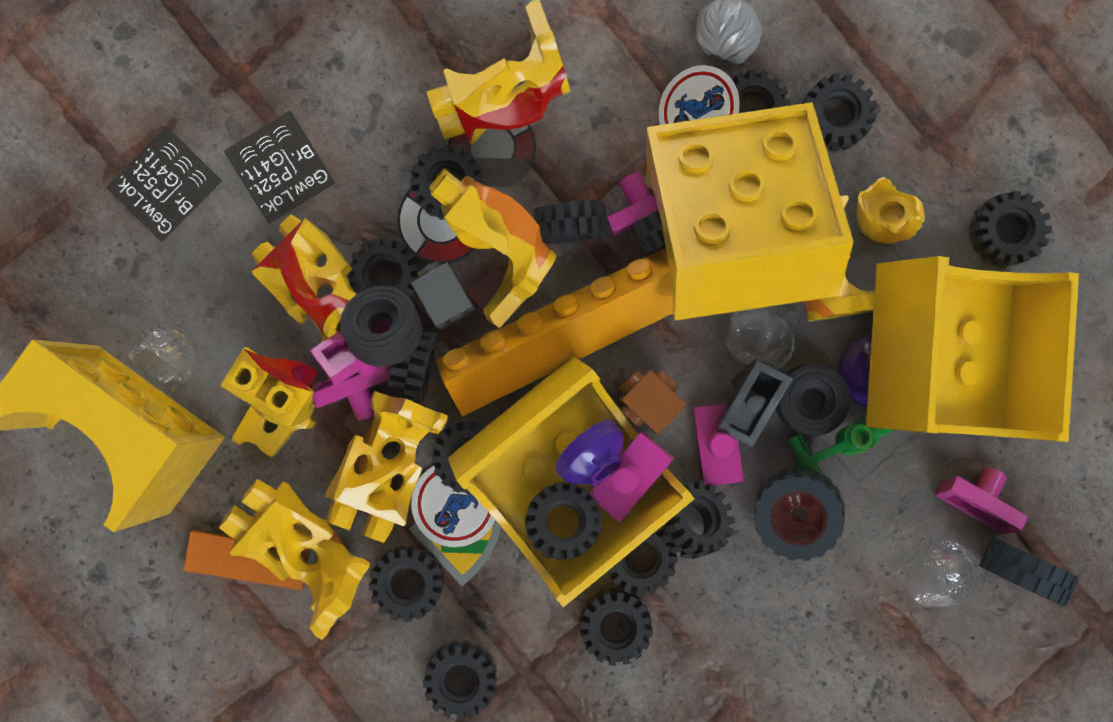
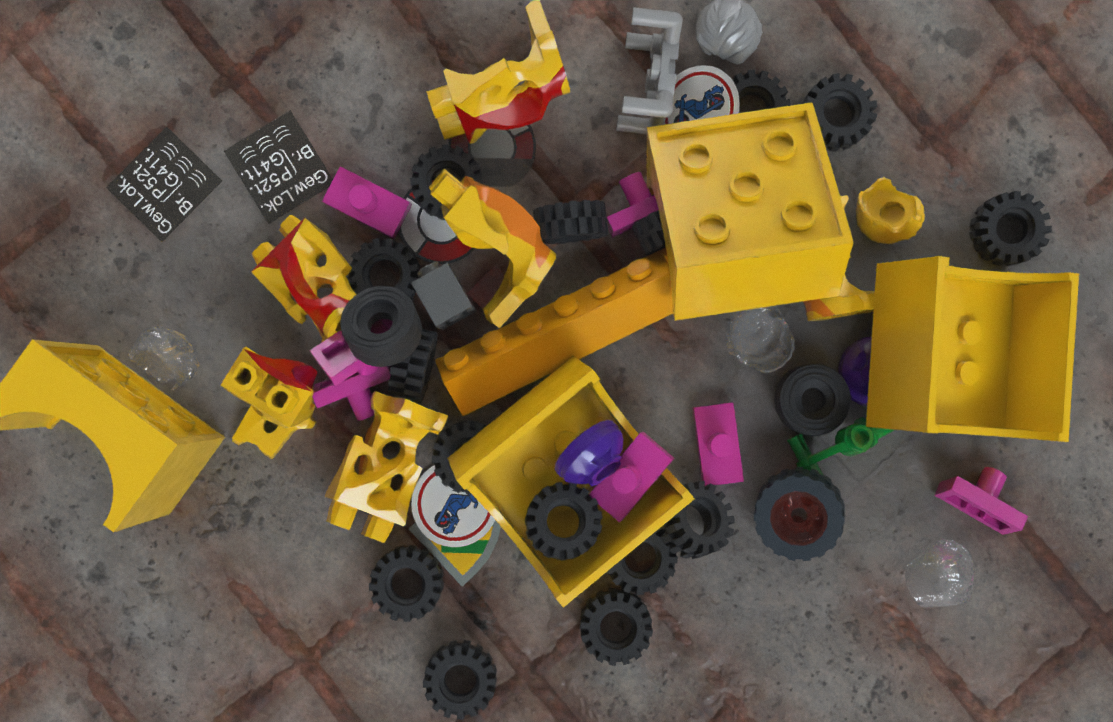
(210, 555): orange tile -> none
(290, 527): yellow hips -> none
(367, 202): none -> dark pink tile
(650, 400): dark orange brick -> none
(660, 77): none -> light grey plate
(754, 400): black slope -> none
(1028, 571): black wheel -> none

